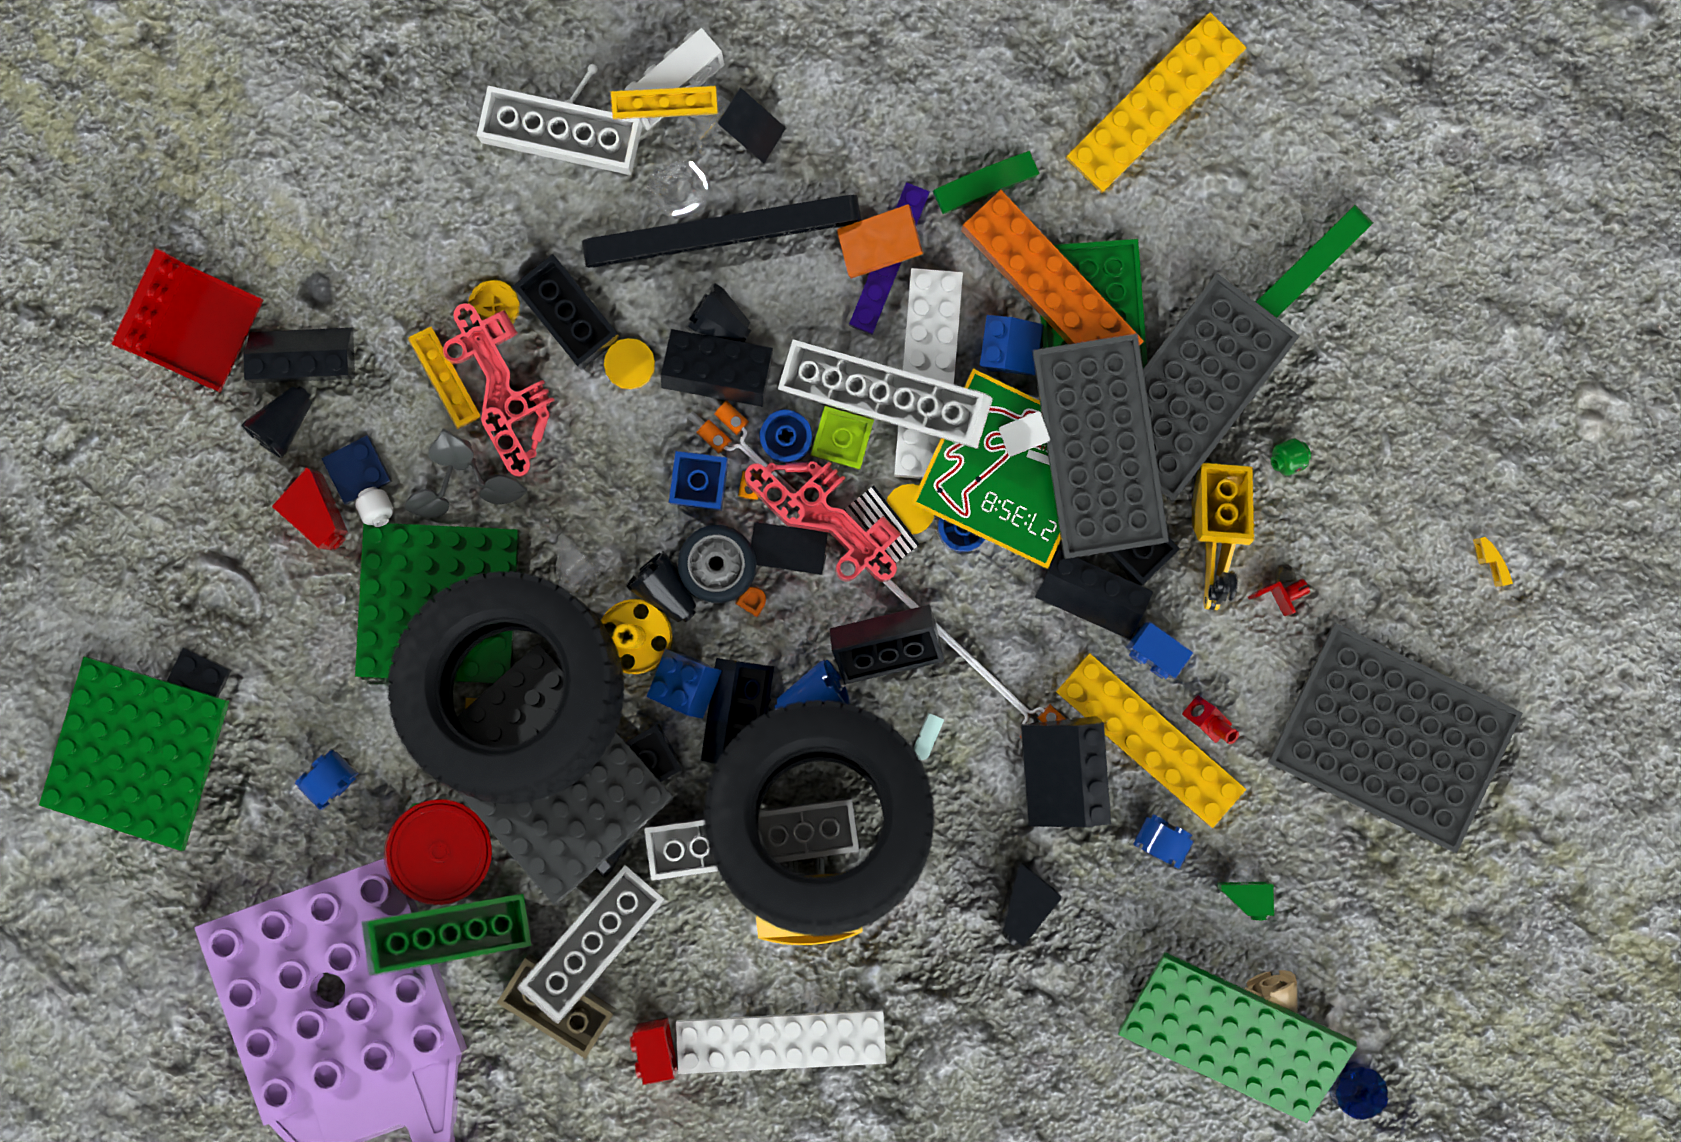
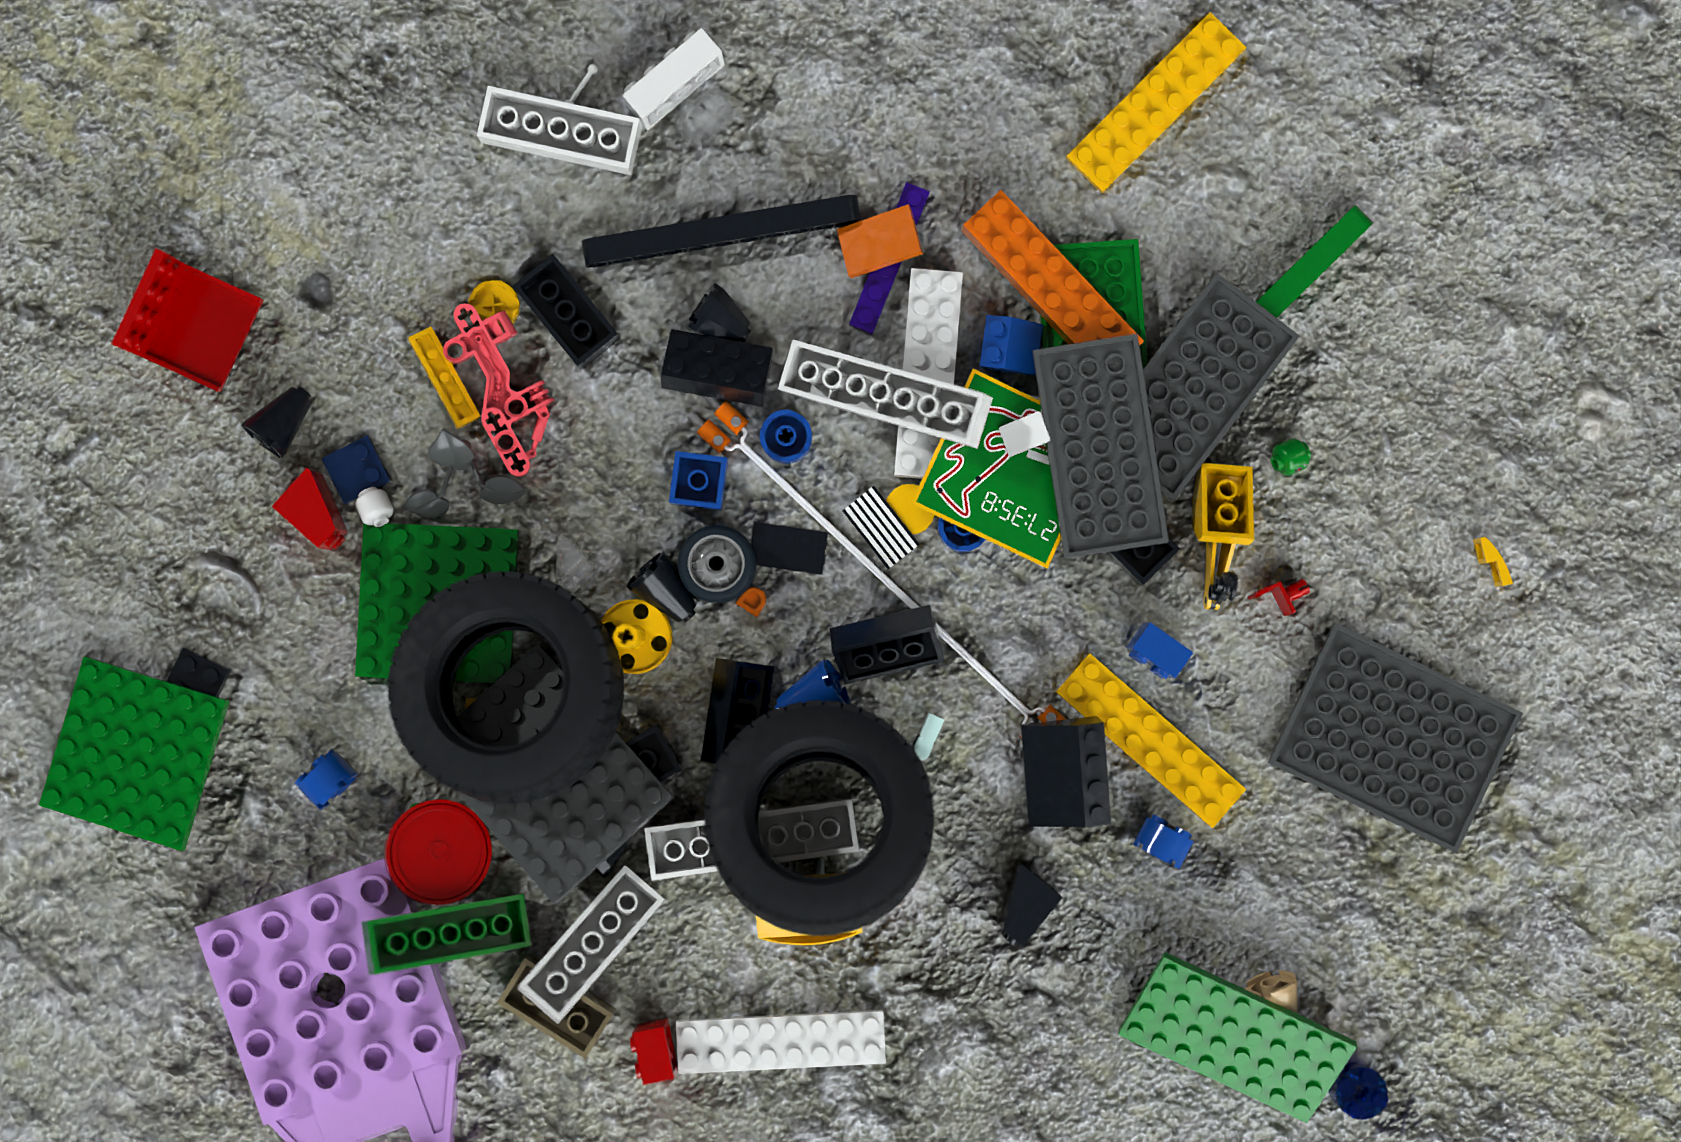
(299, 355): black slope -> none
(629, 364): yellow tile -> none
(664, 102): yellow plate -> none
(679, 189): clear helmet -> none
(684, 683): blue brick -> none
(743, 485): light orange piece -> none
(752, 125): black sticker -> none
(819, 516): coral beam -> none
(842, 437): lime plate -> none
(985, 182): green slope -> none
(1093, 594): black slope -> none
(1211, 721): red bracket -> none
(1252, 898): green slope -> none

